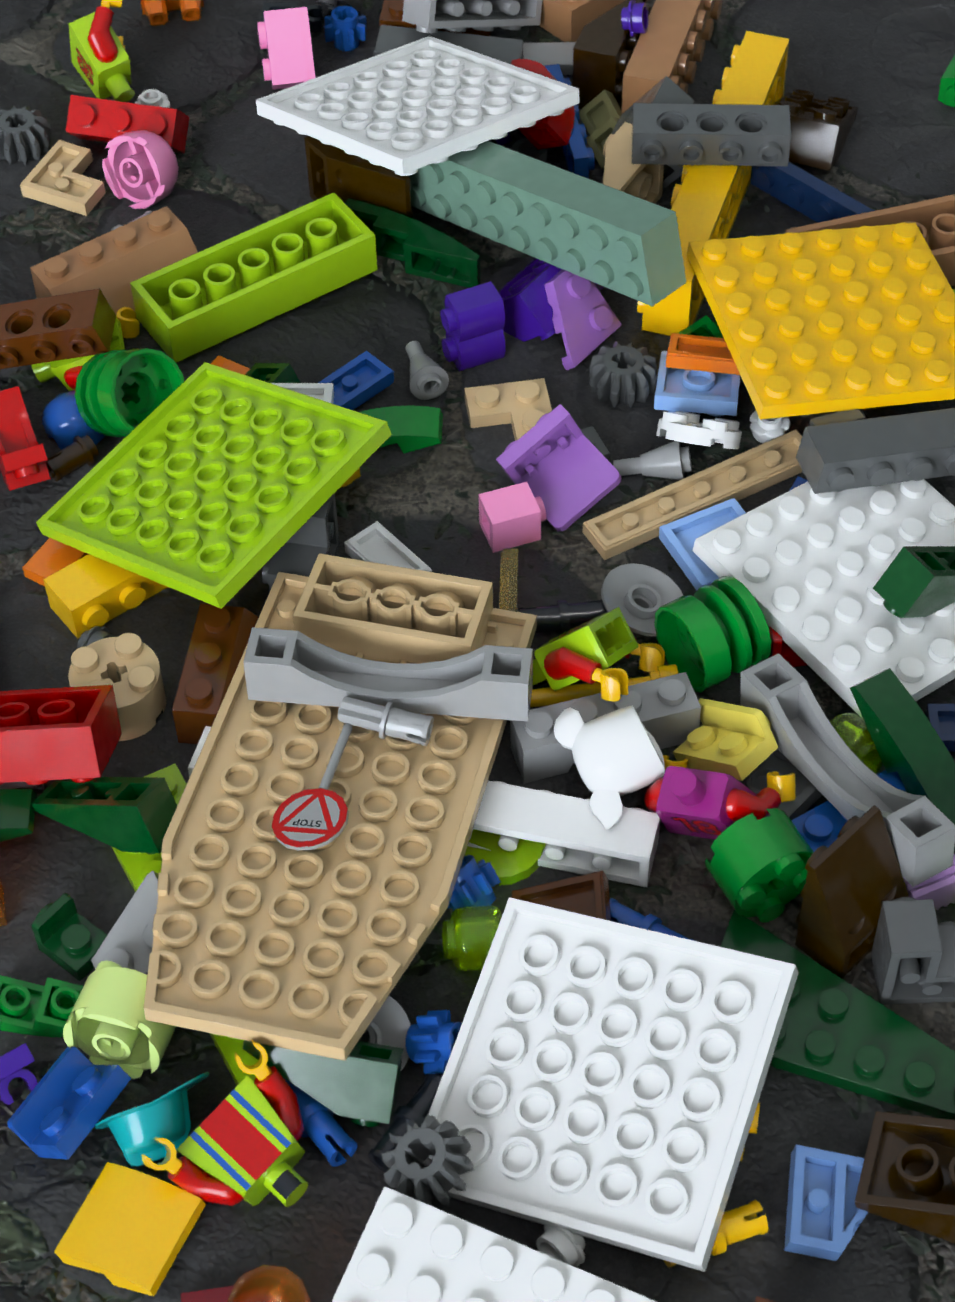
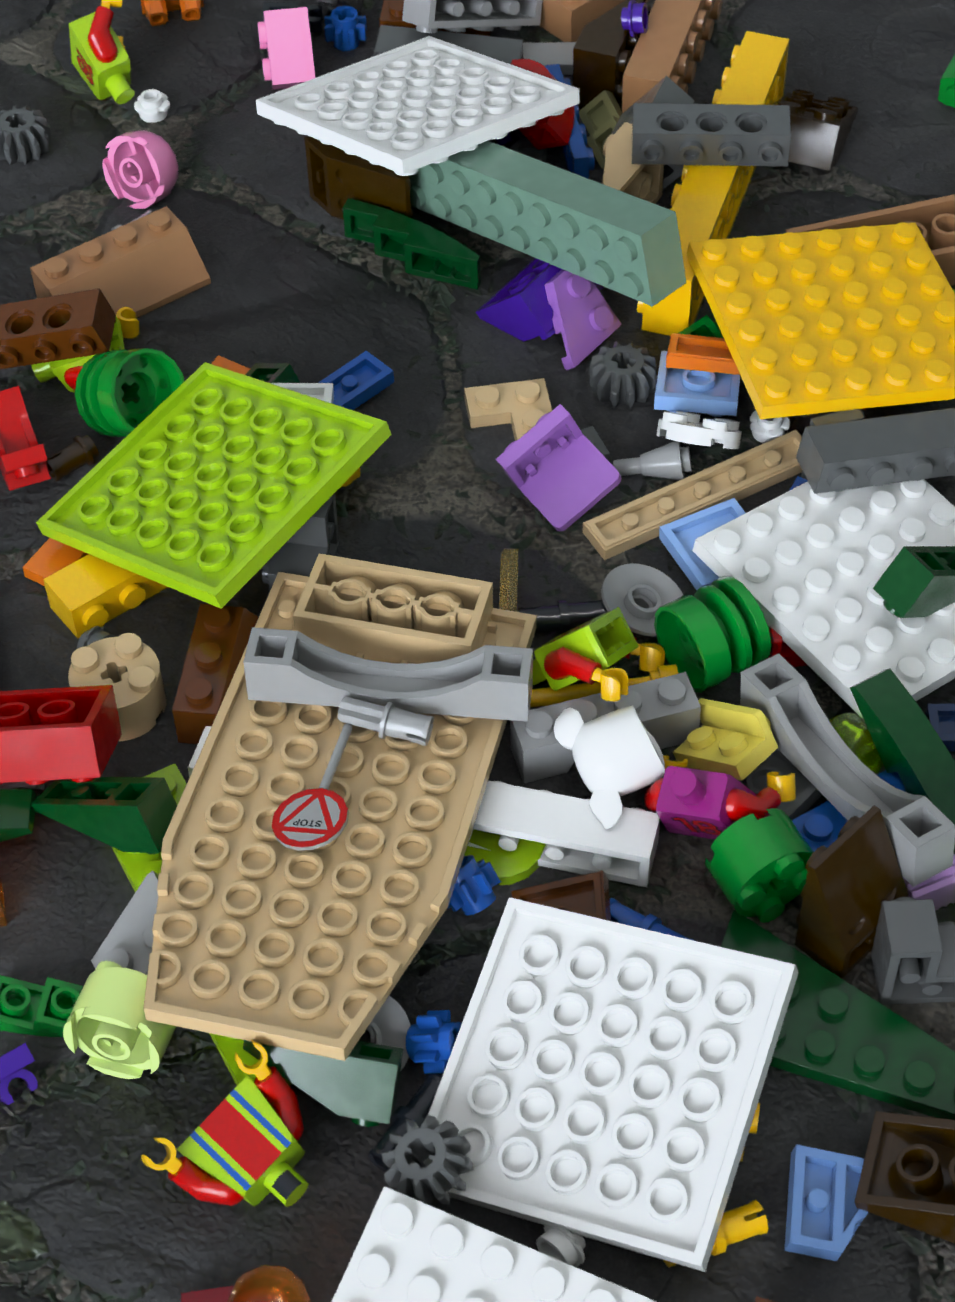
(59, 179): tan plate -> none
(64, 421): blue hair -> none
(66, 1104): blue bracket -> none
(67, 936): dark green bracket -> none
(106, 119): red brick -> none
(130, 1228): yellow slope -> none
(163, 1118): teal piece -> none
(254, 277): lime brick -> none
(323, 1128): blue pin -> none
(382, 547): white tile -> none
(411, 425): green slope -> none
(426, 376): light grey cone -> none
(470, 935): clear neon green head -> none
(473, 326): dark purple brick -> none
(511, 516): bright pink brick -> none
(805, 192): dark blue plate -> none

